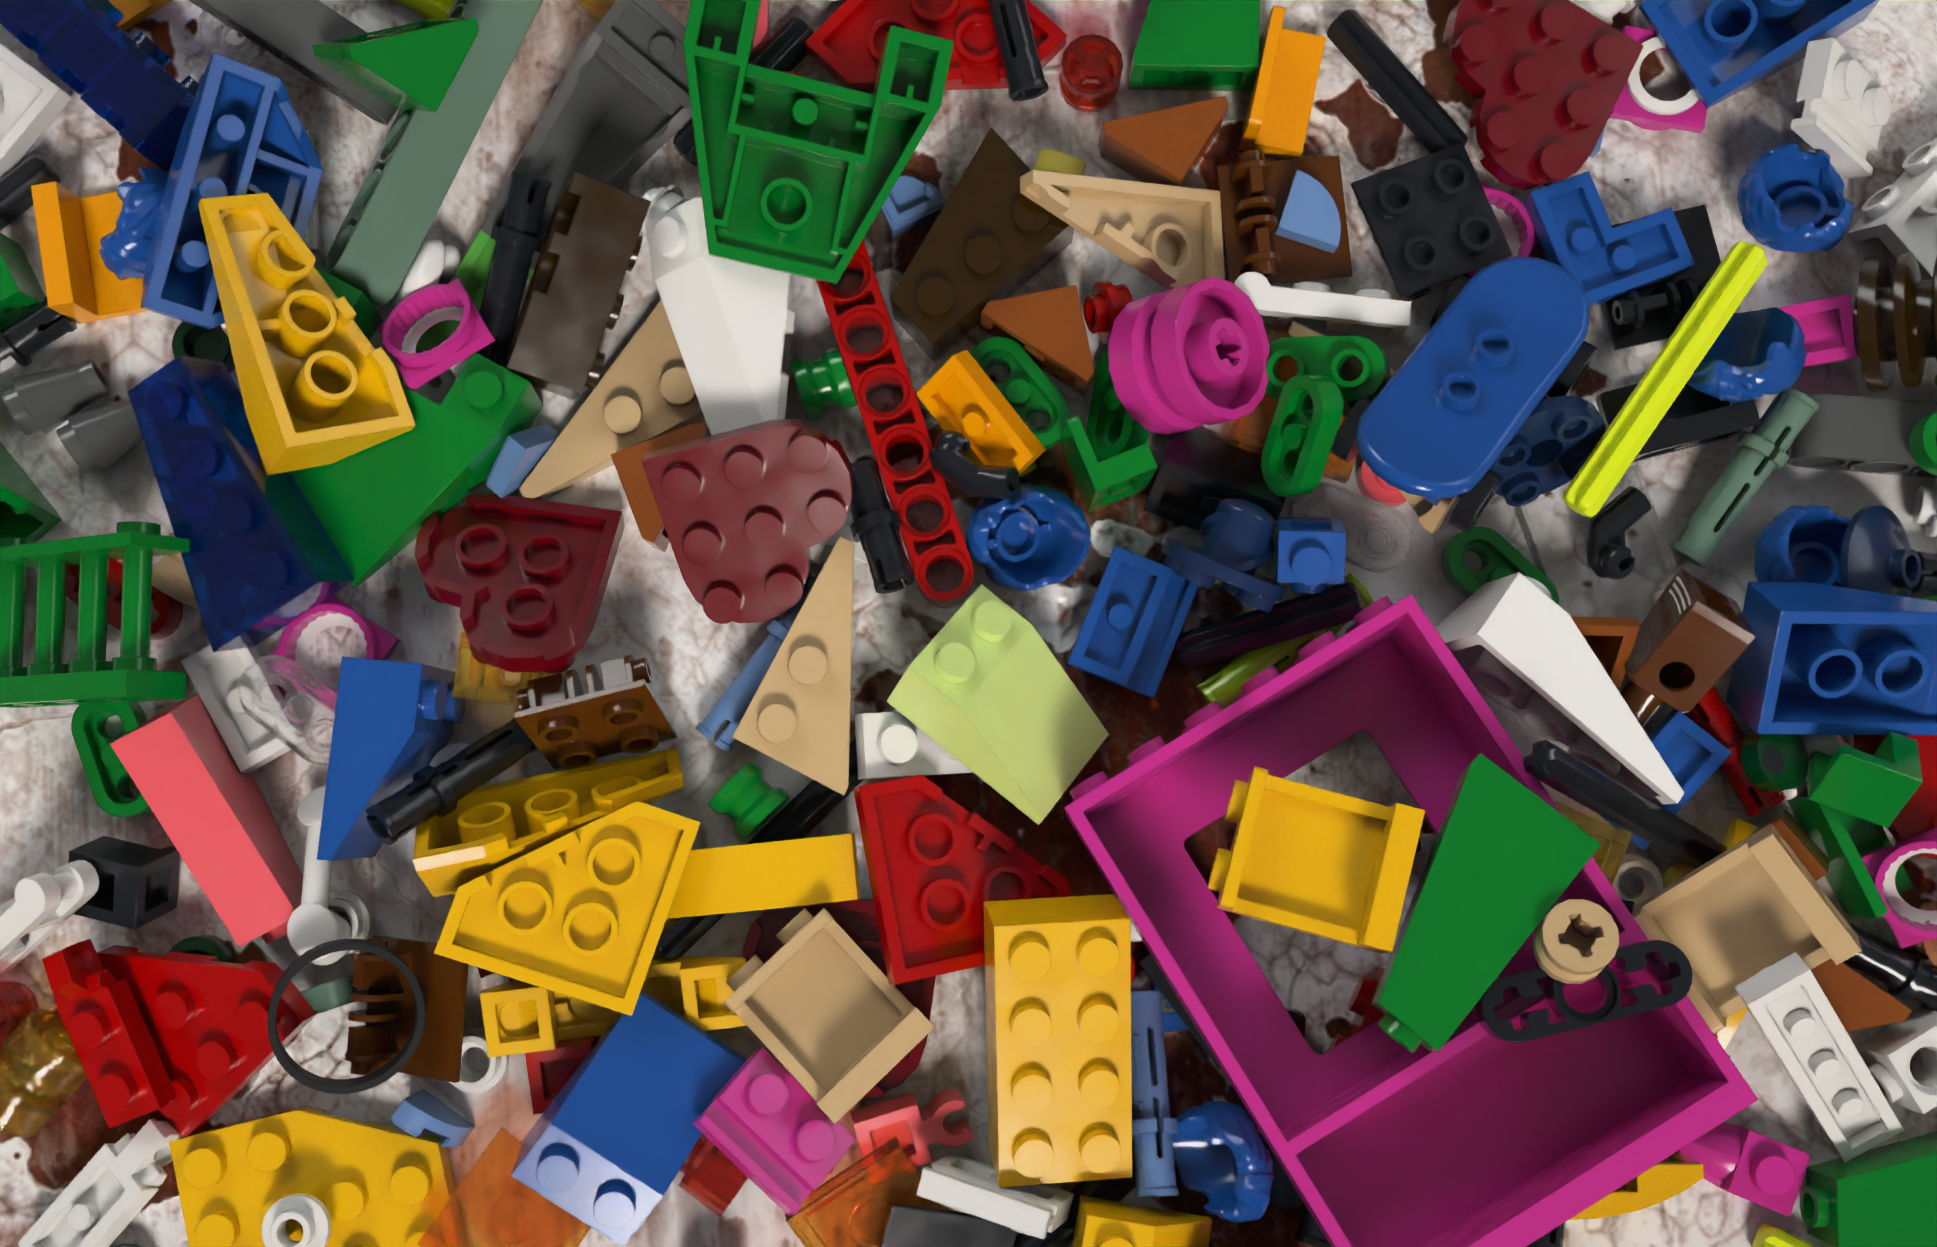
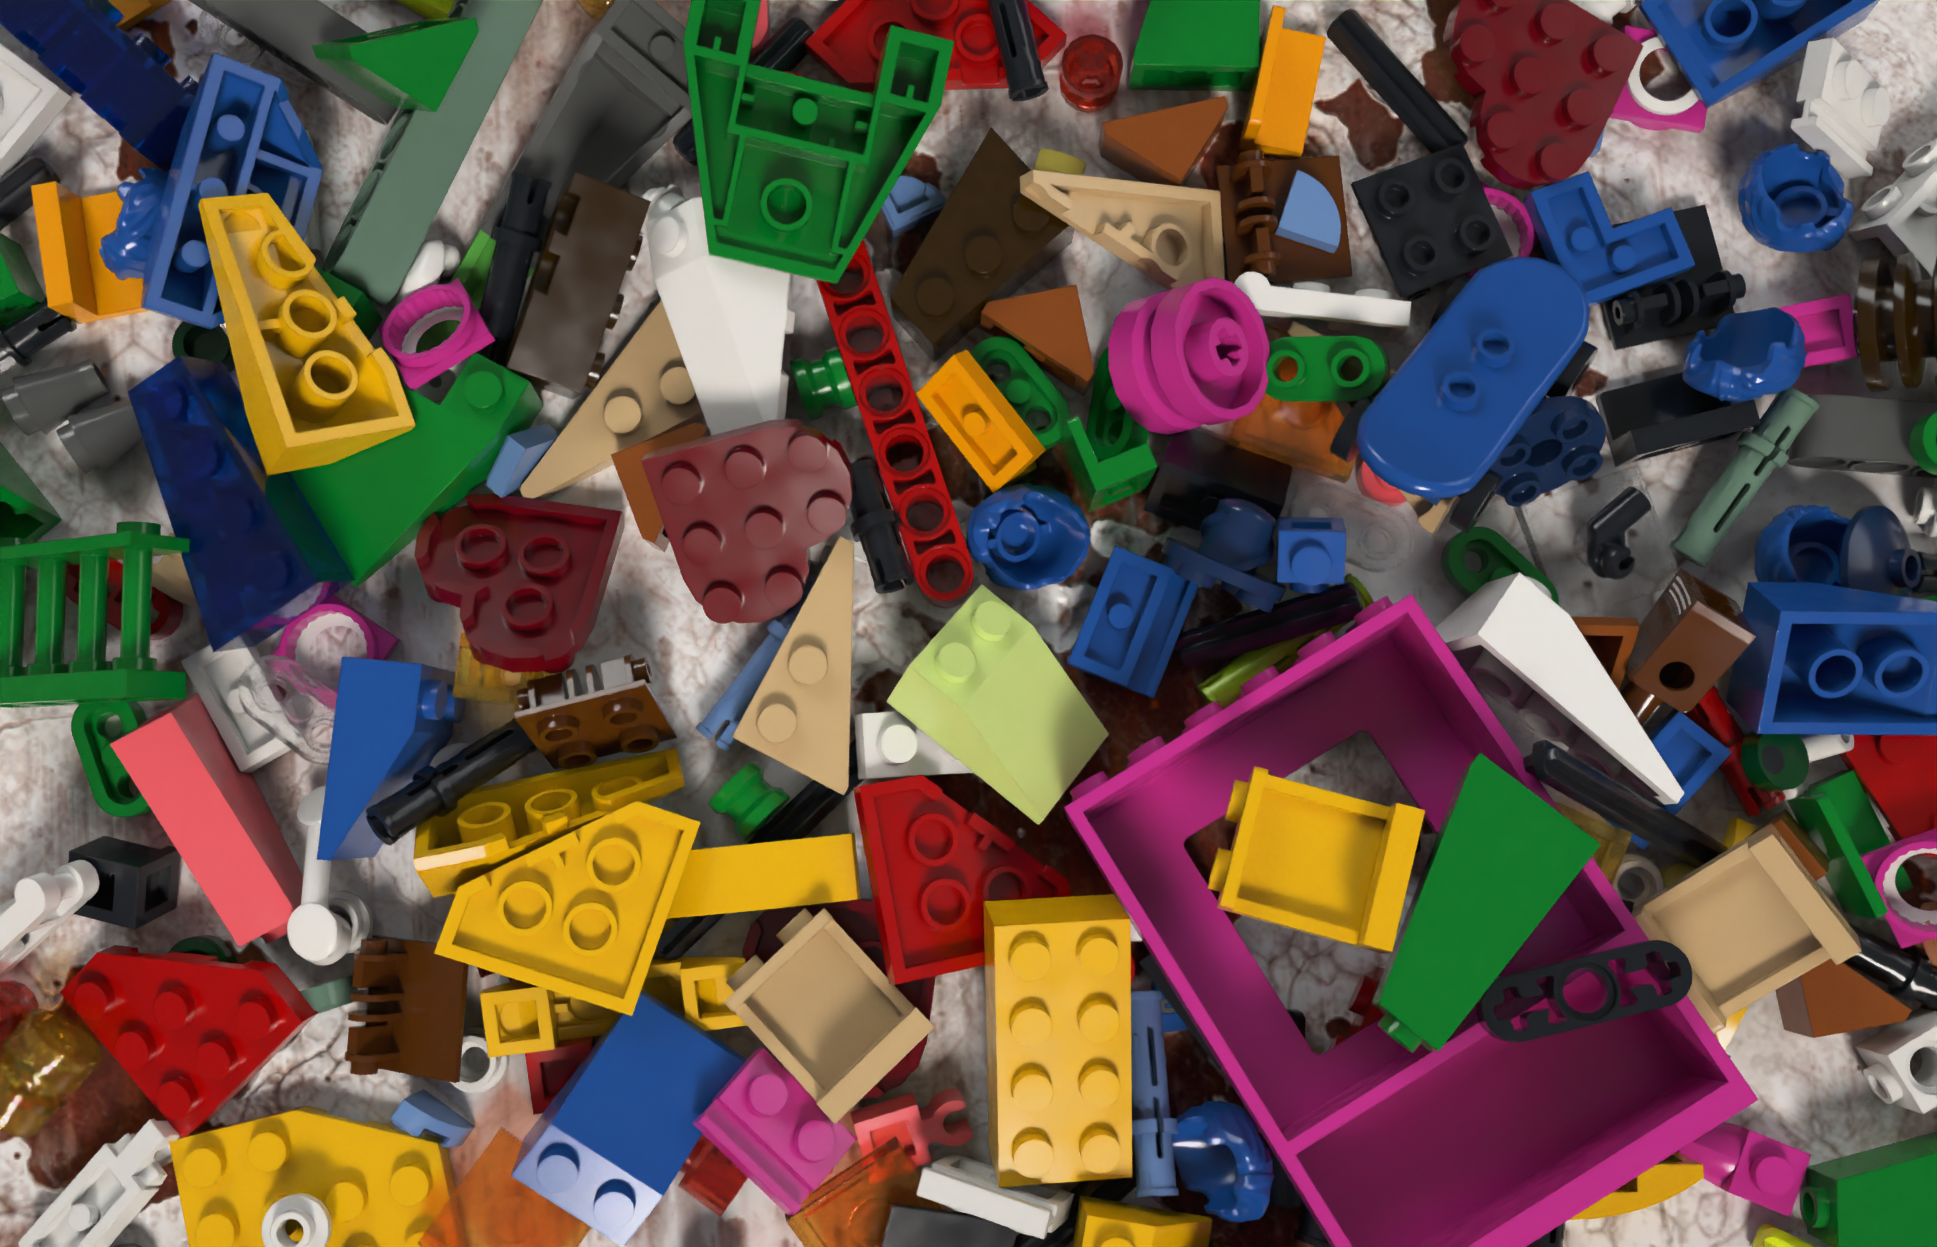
(108, 1035): red hinge -> none
(365, 1082): black tyre -> none
(965, 475): black arm -> none
(1104, 306): red plate -> none
(1301, 434): green plate -> none
(1562, 950): tan wheel -> none
(1665, 378): neon yellow axle -> none
(1819, 1056): white plate -> none
(1867, 784): green panel -> none

